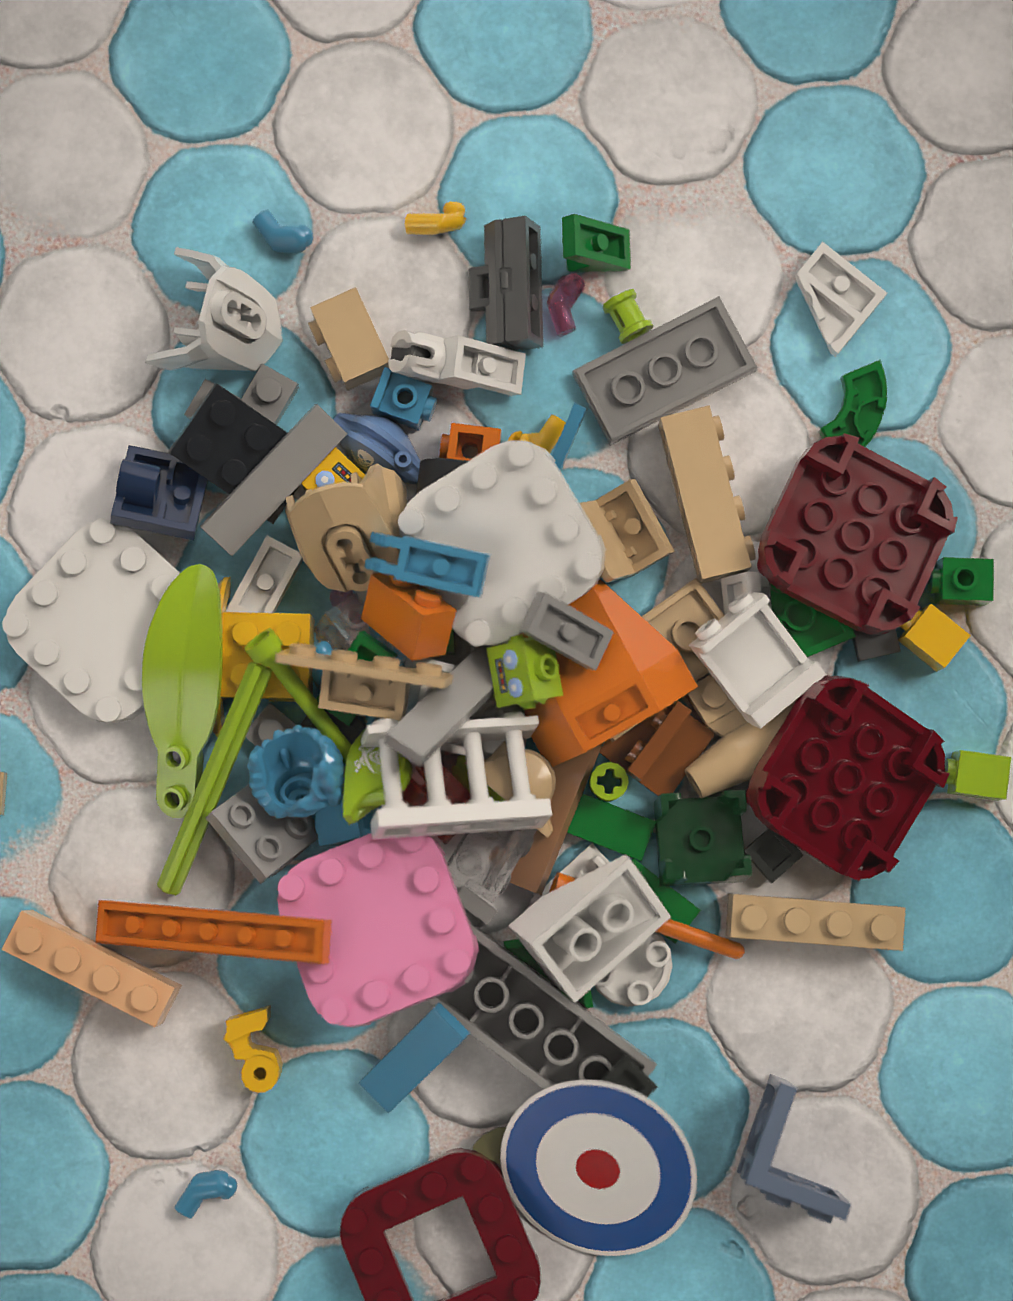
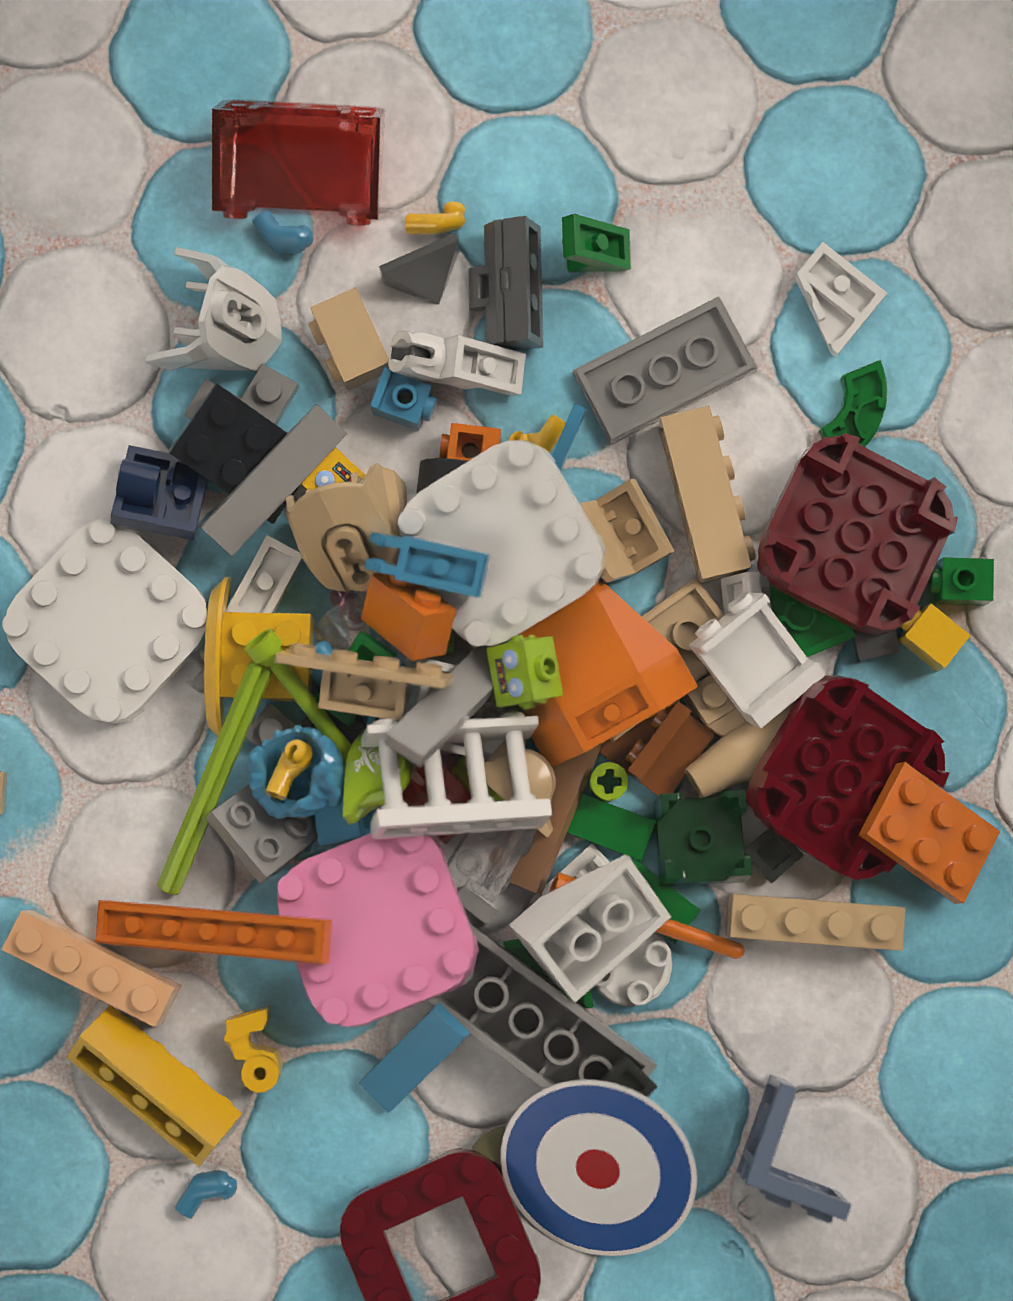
(154, 1085): none -> yellow brick
(183, 682): lime plant -> none
(292, 763): none -> yellow arm
(297, 158): none -> clear red windscreen
(380, 441): medium blue hat -> none
(423, 270): none -> dark grey slope
(562, 300): clear pink arm -> none
(566, 631): light grey plate -> none
(627, 316): lime bush -> none
(929, 833): none -> orange plate
(978, 775): lime brick -> none

